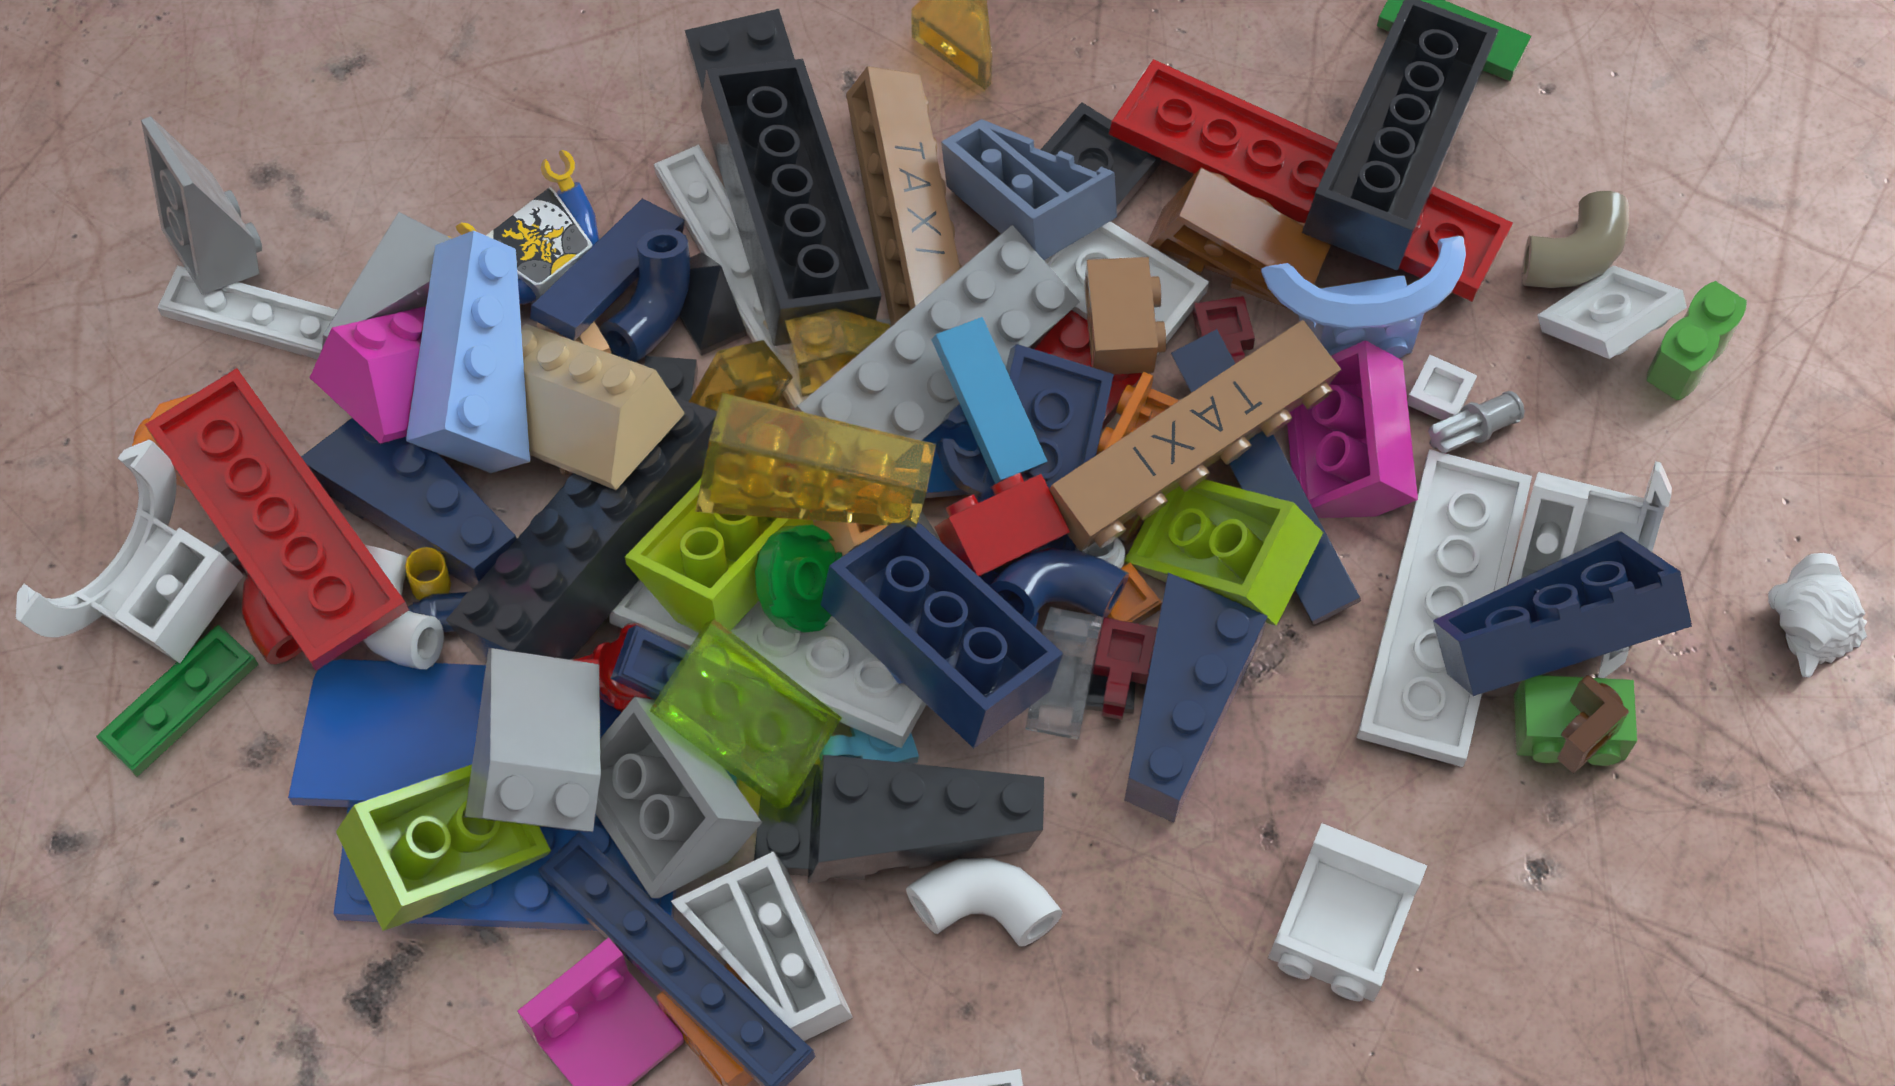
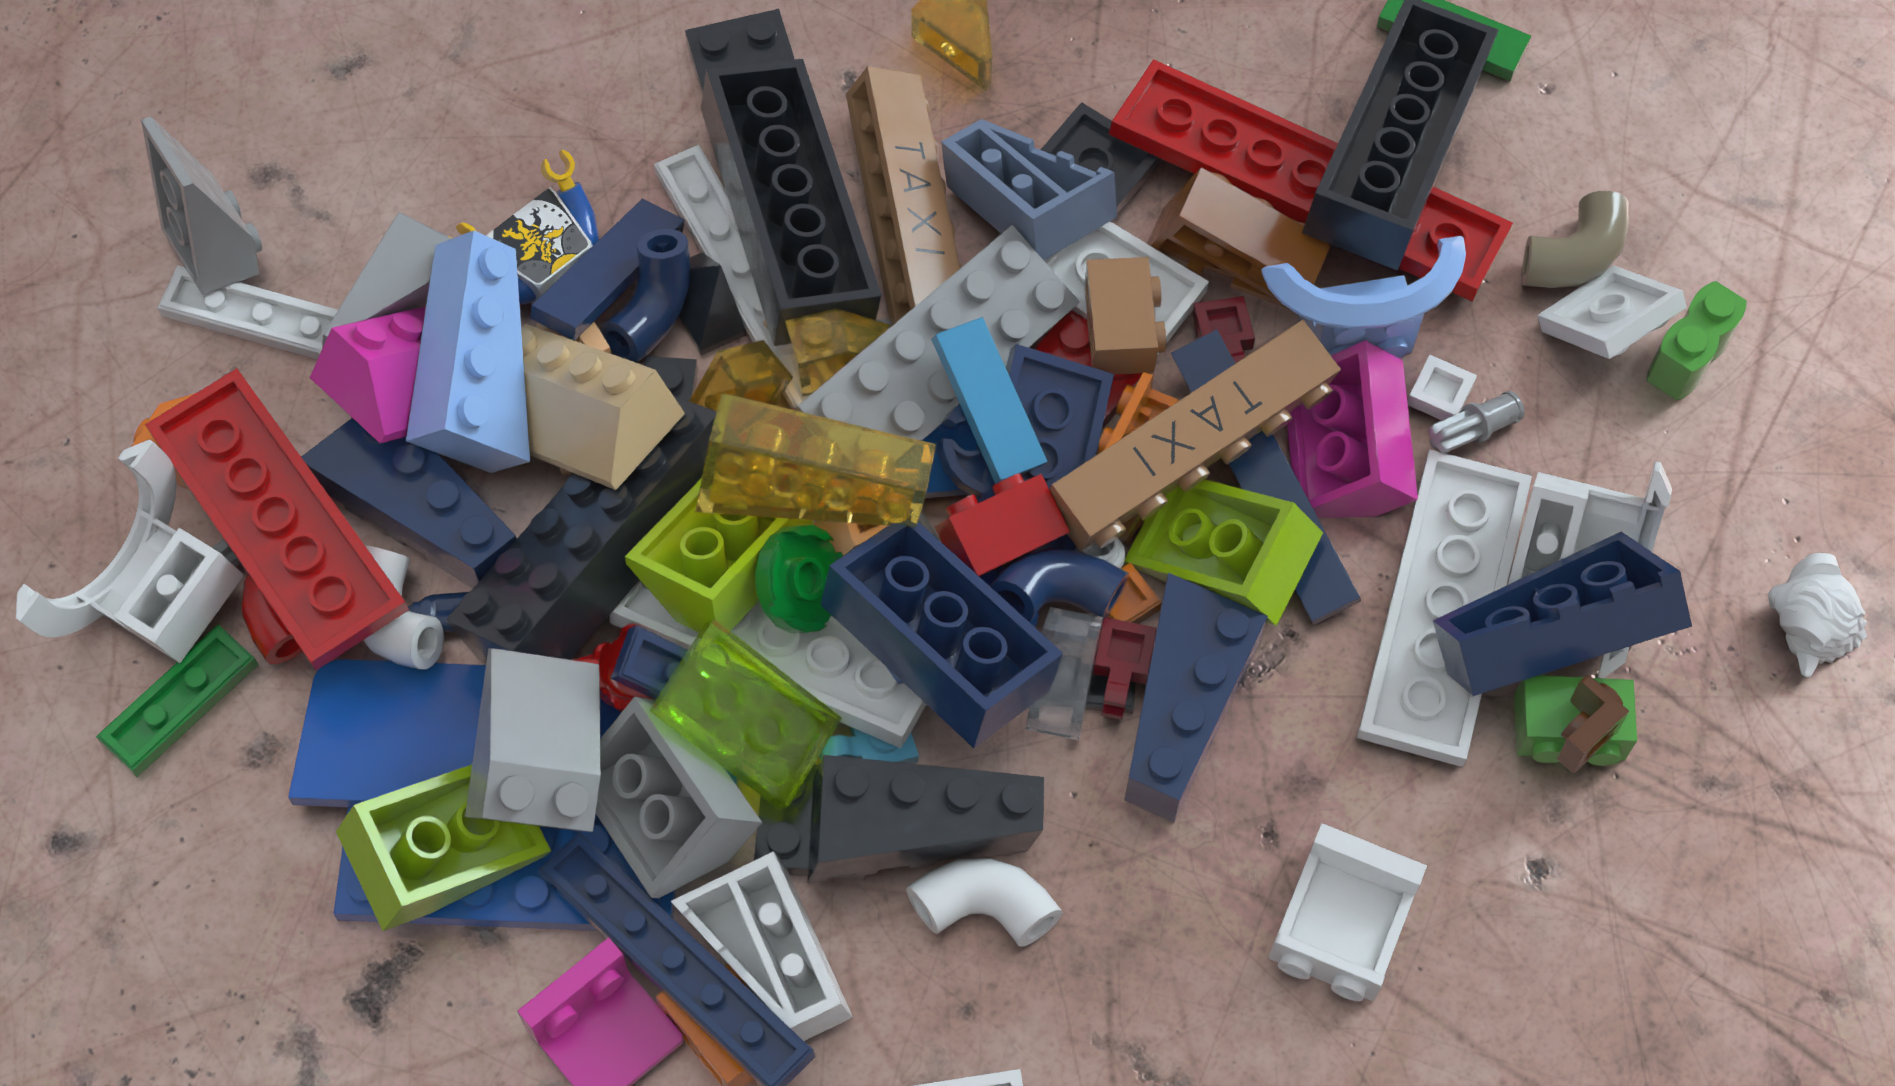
(422, 560): yellow piece -> none

